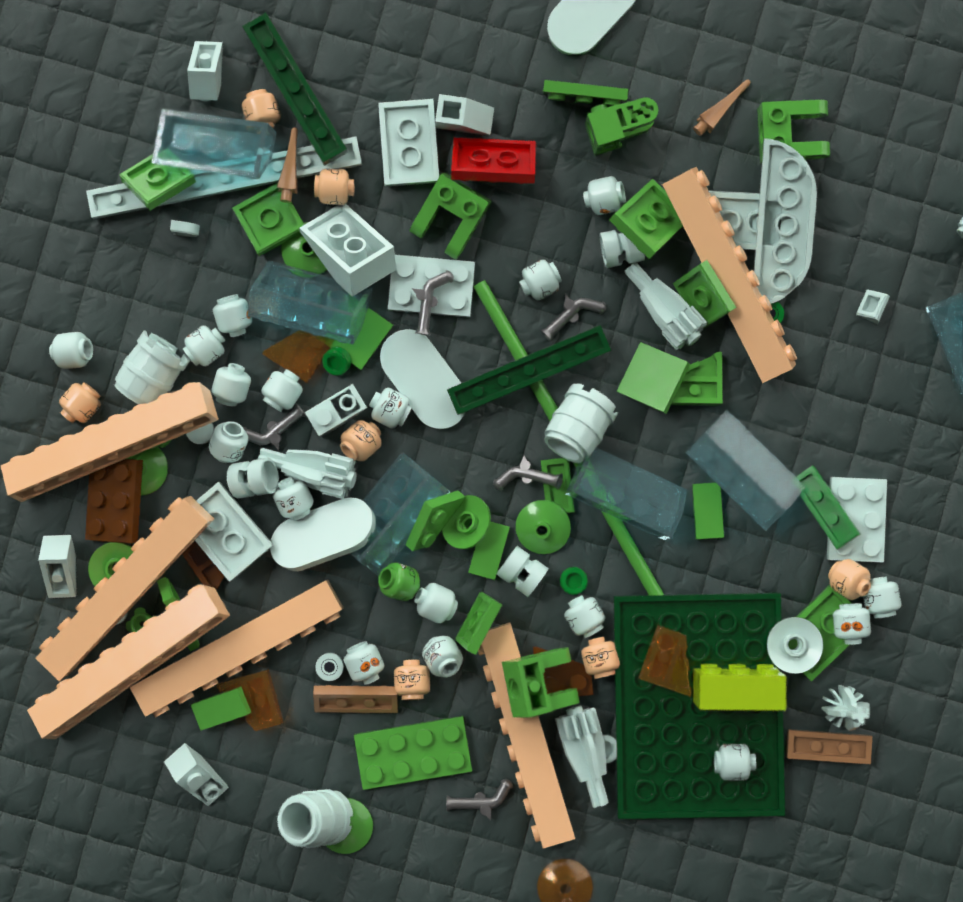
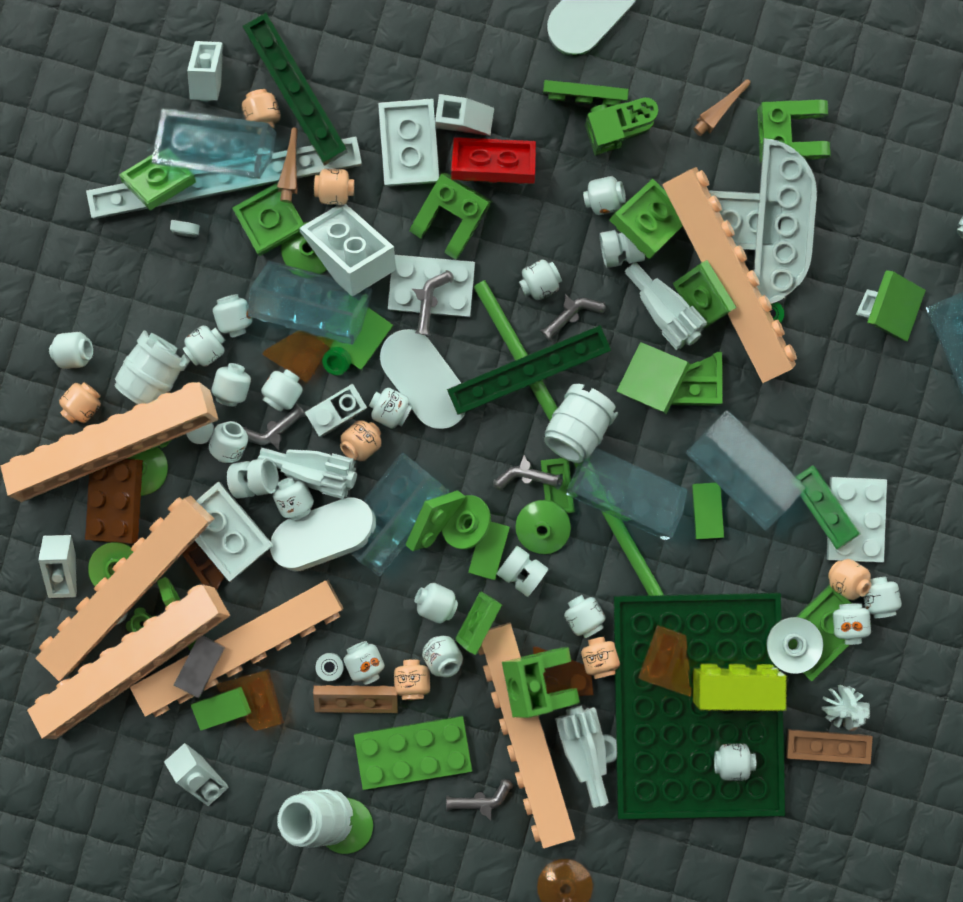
(199, 666): none -> flat silver tile
(399, 581): bright green head -> none
(573, 580): green tile -> none
(896, 306): none -> bright green tile

